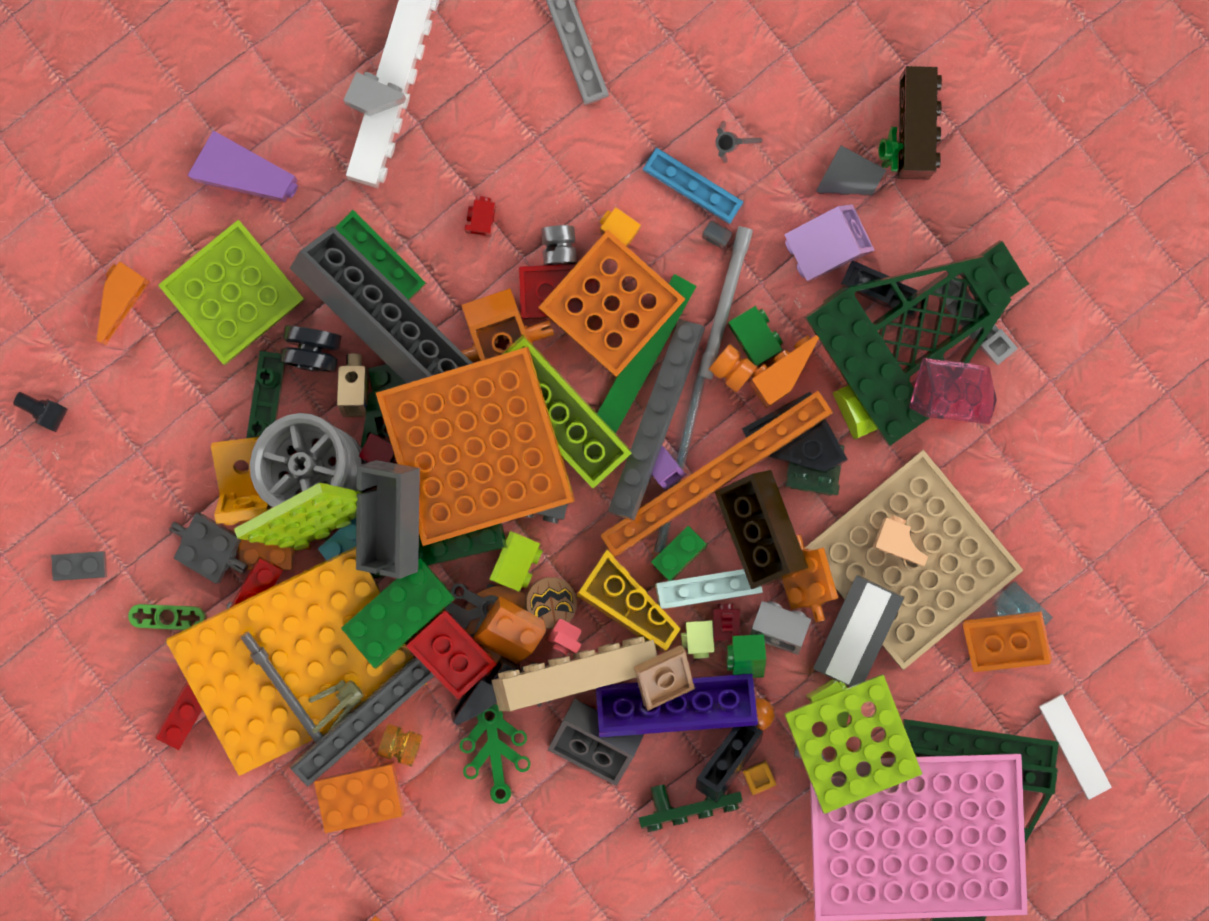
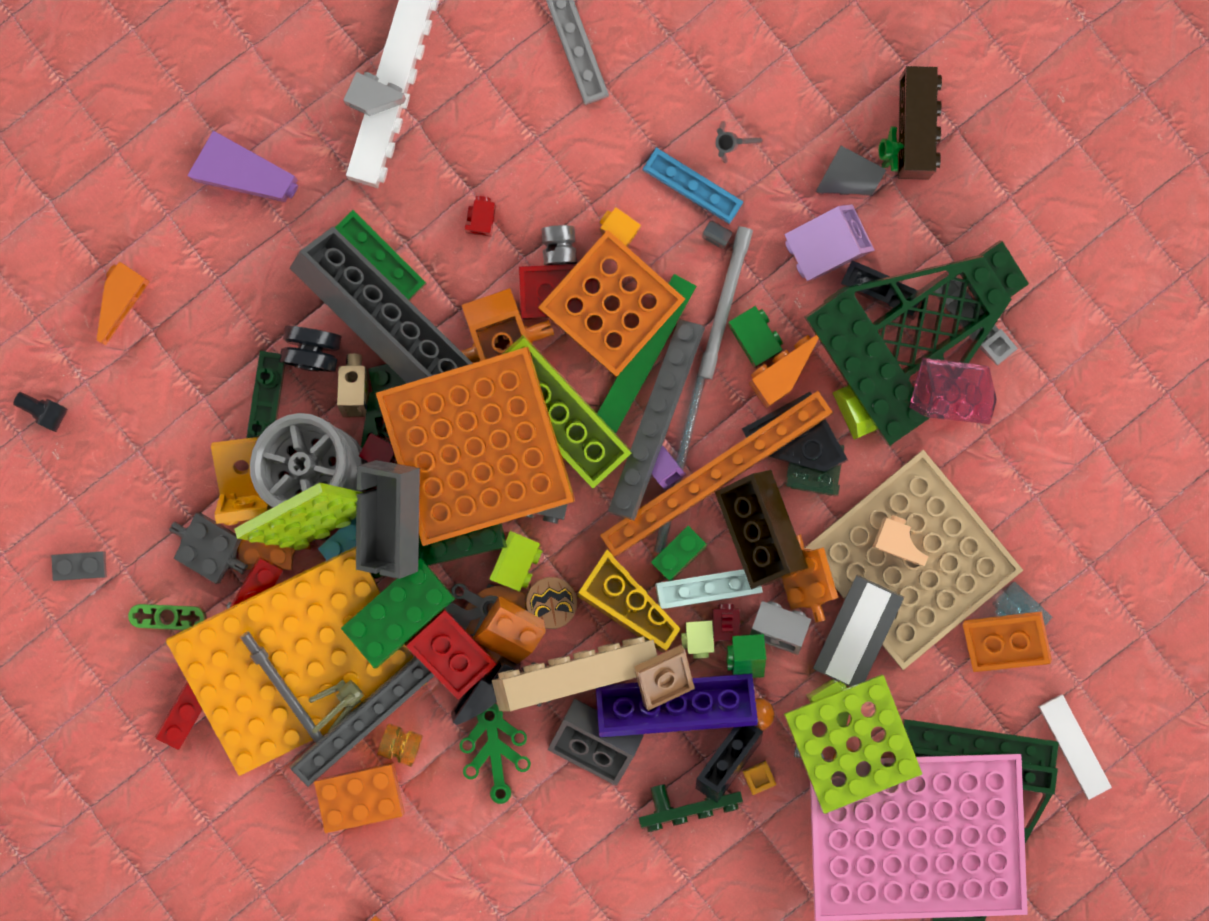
(231, 292): lime plate -> none
(564, 637): coral bracket -> none
(732, 368): orange wheel -> none

